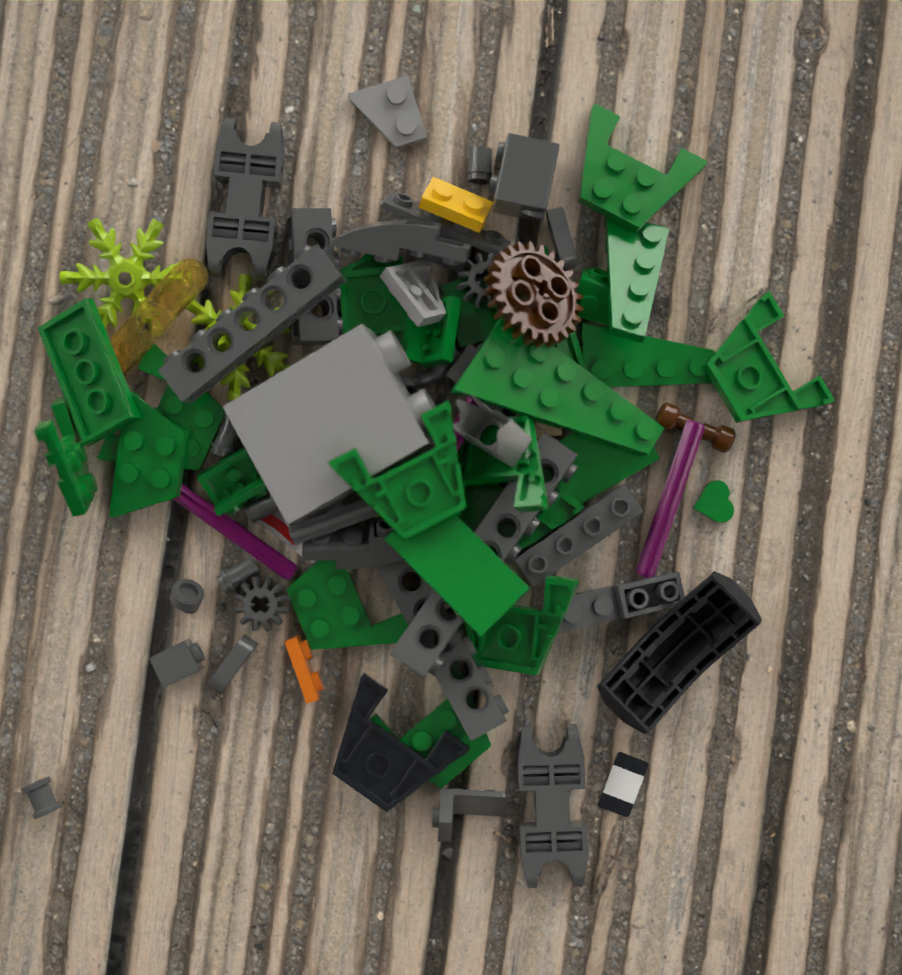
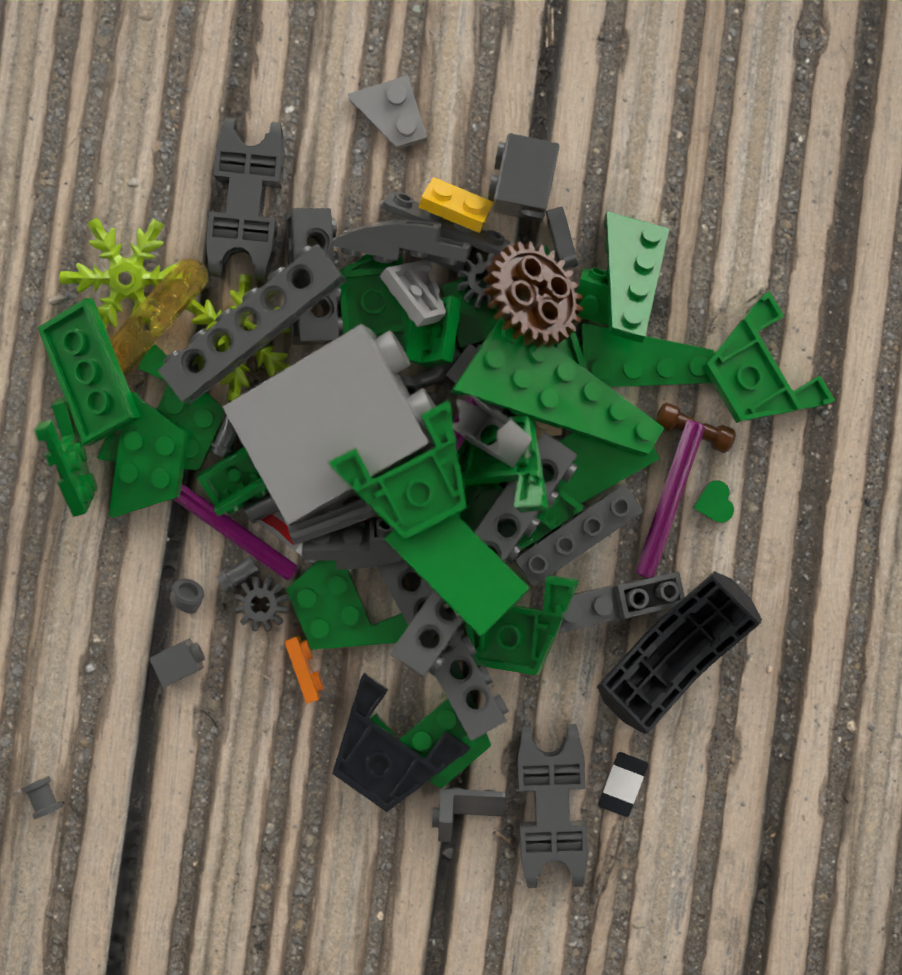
(232, 663): dark grey beam -> none
(480, 165): dark grey piece -> none
(622, 185): green wing -> none

